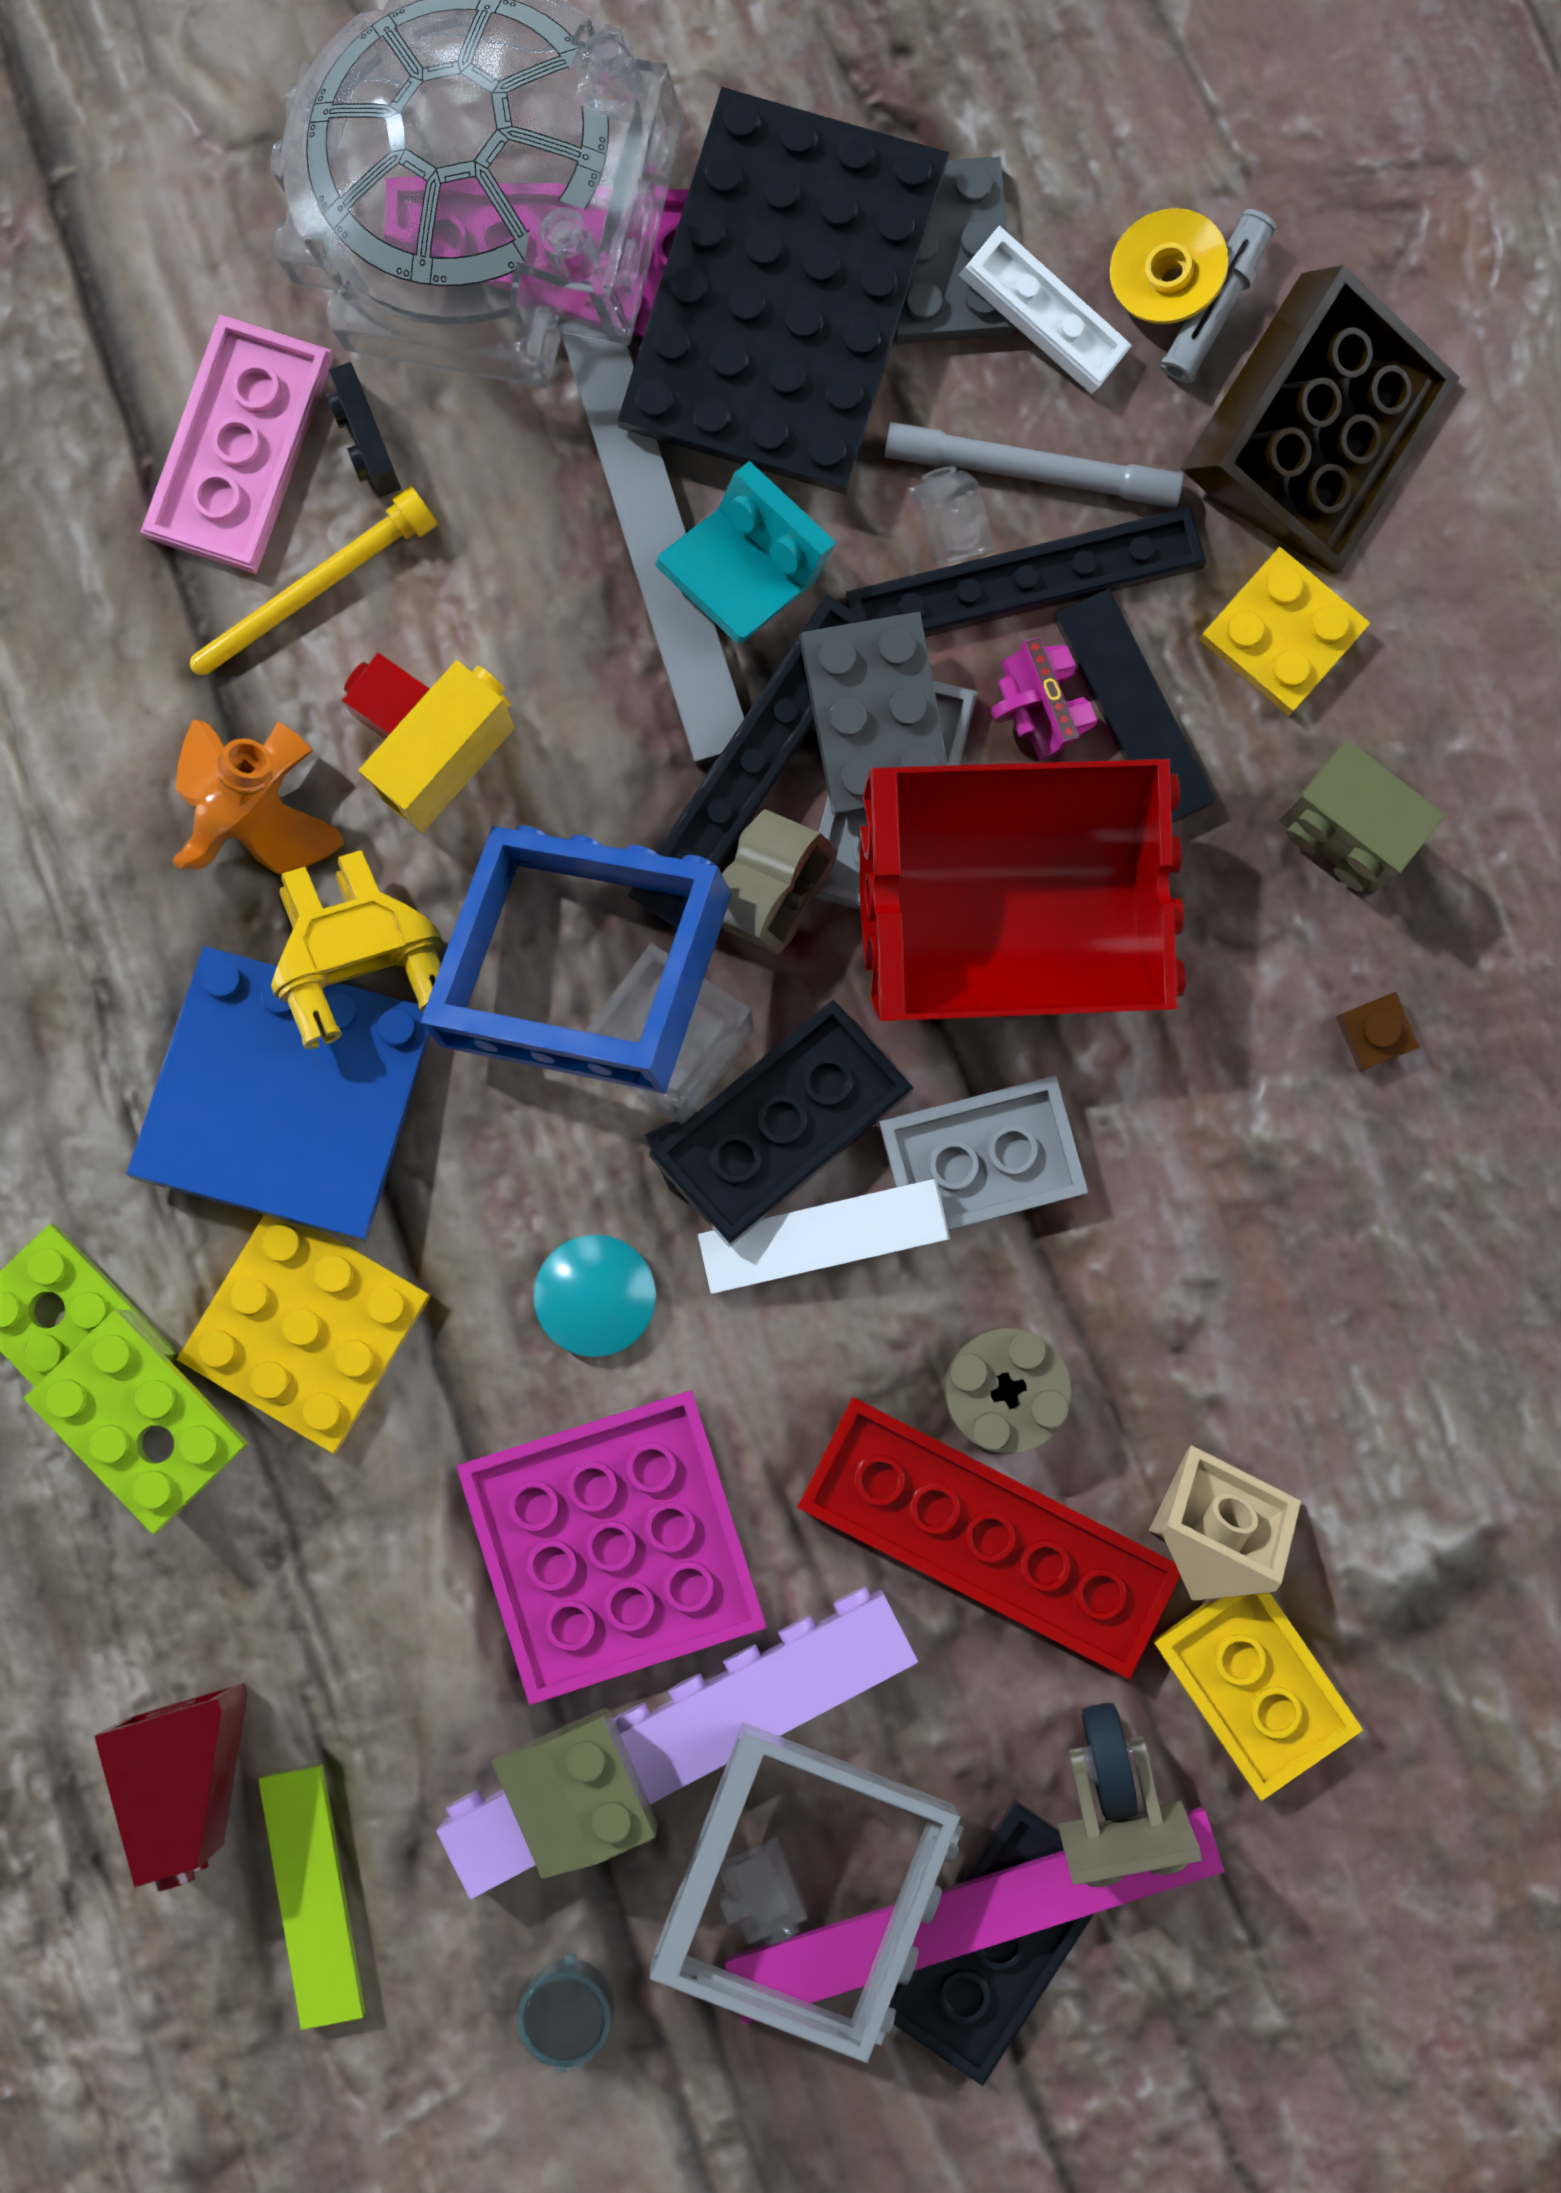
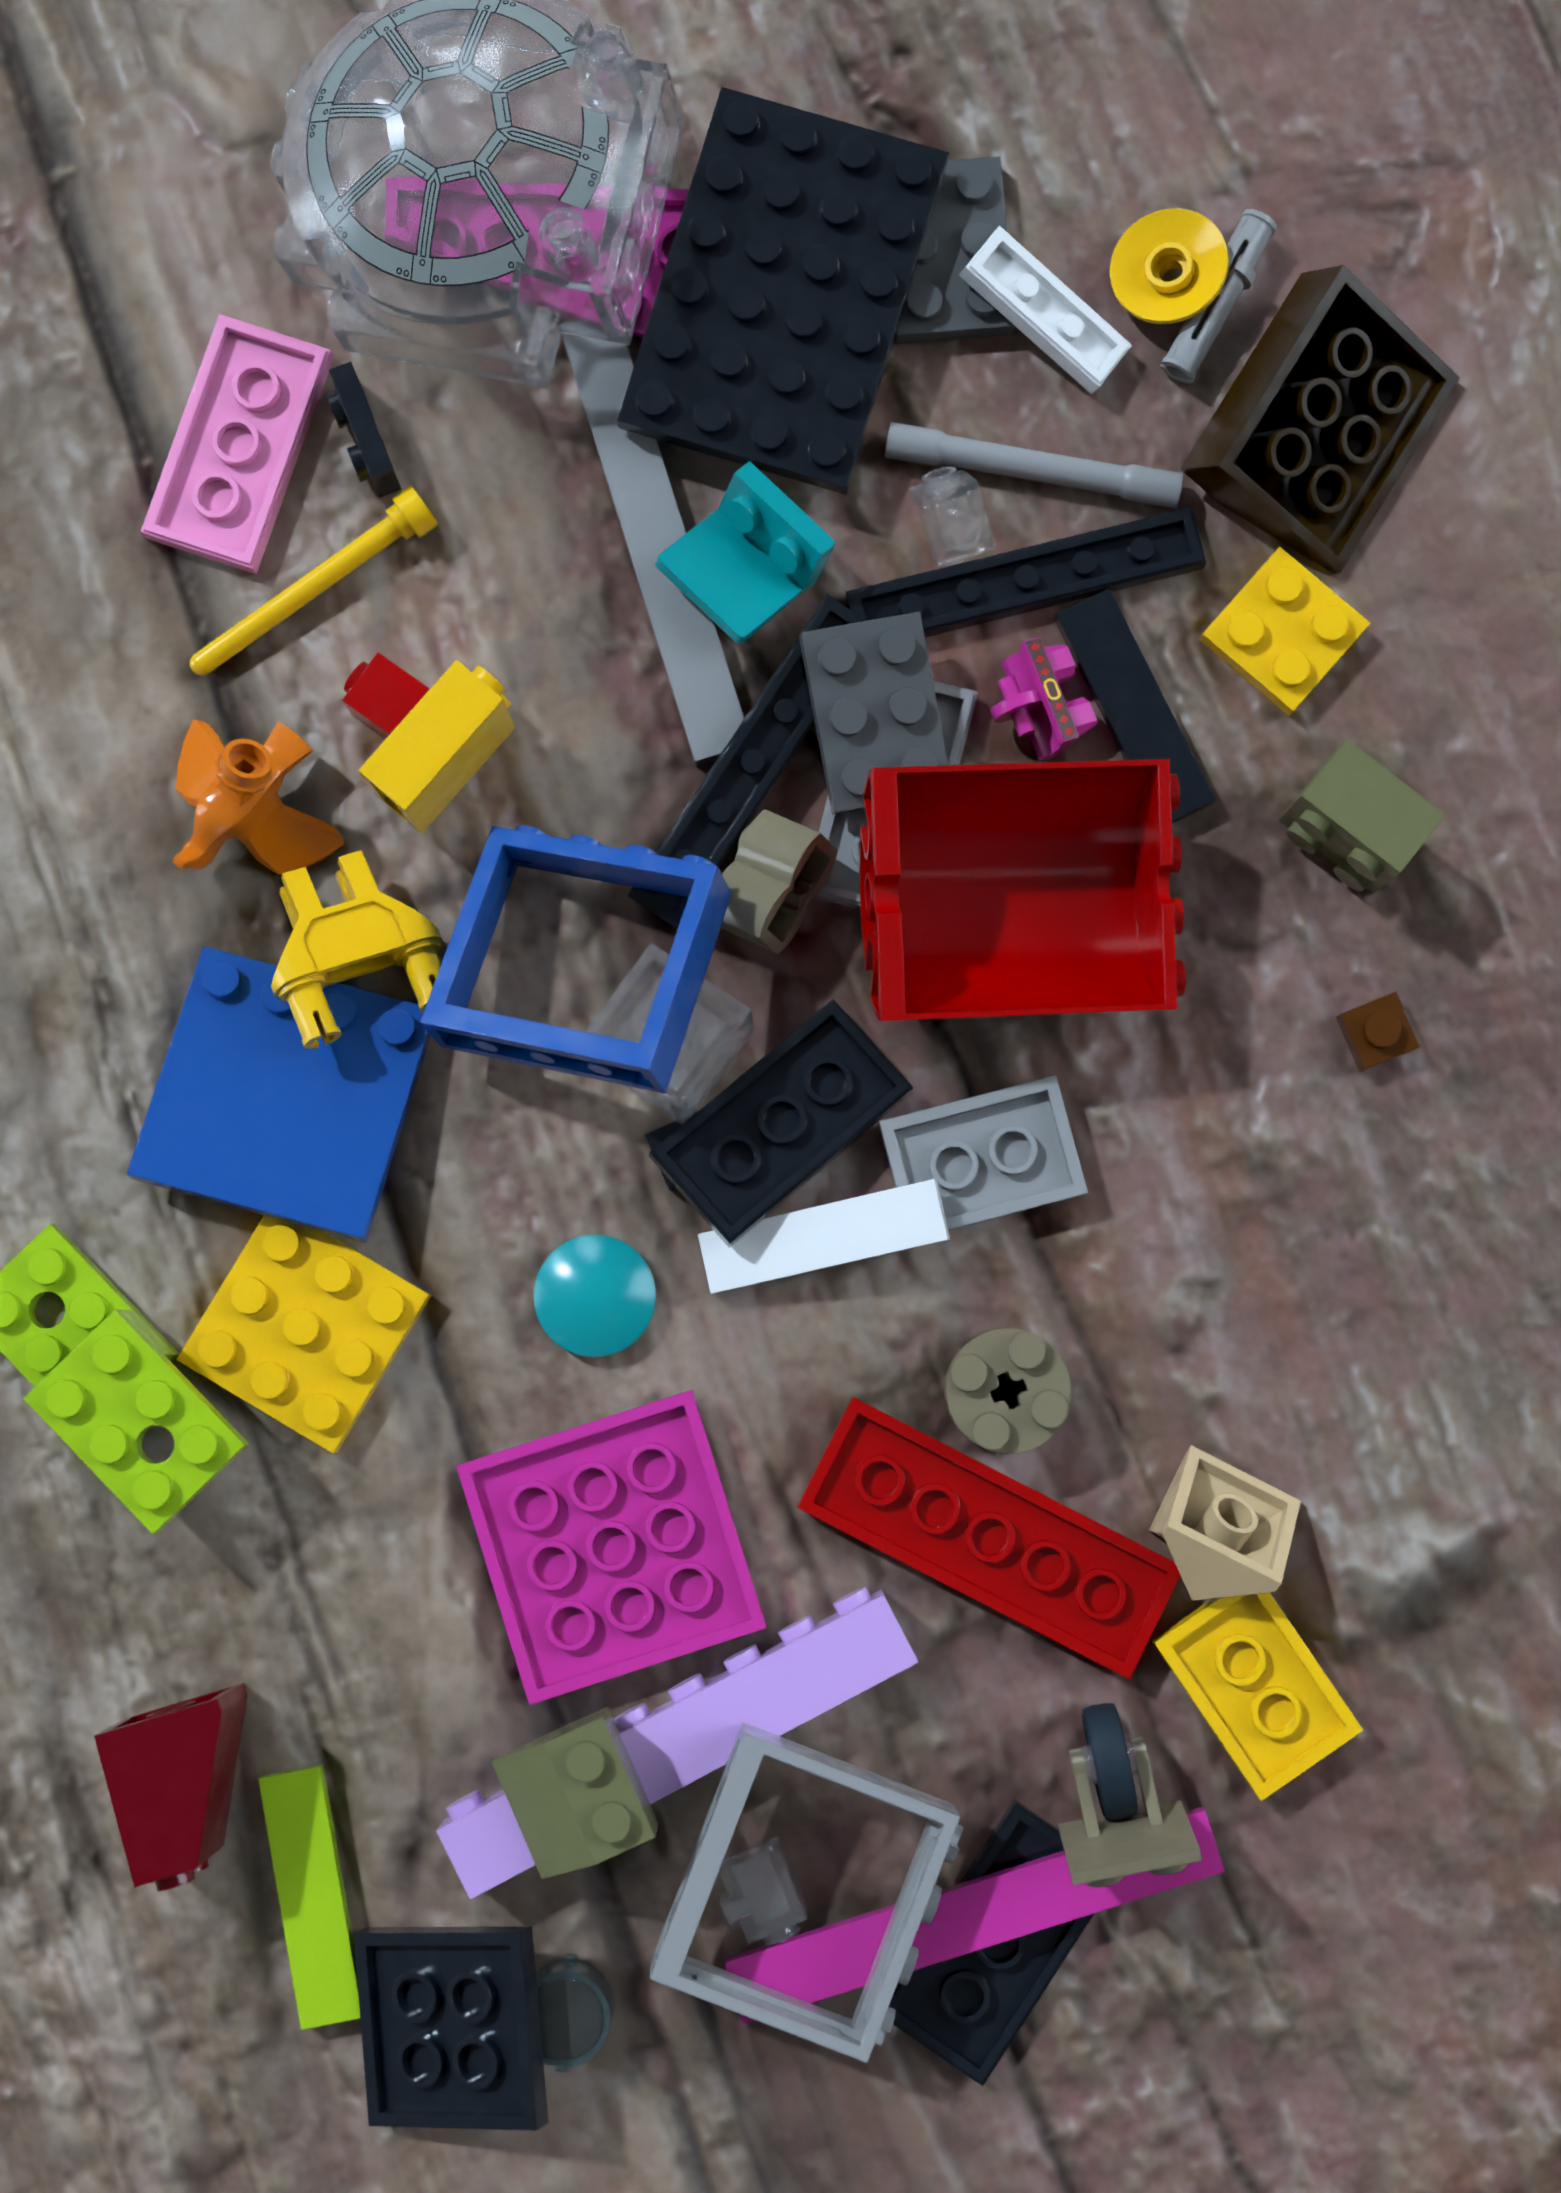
(451, 2027): none -> black plate

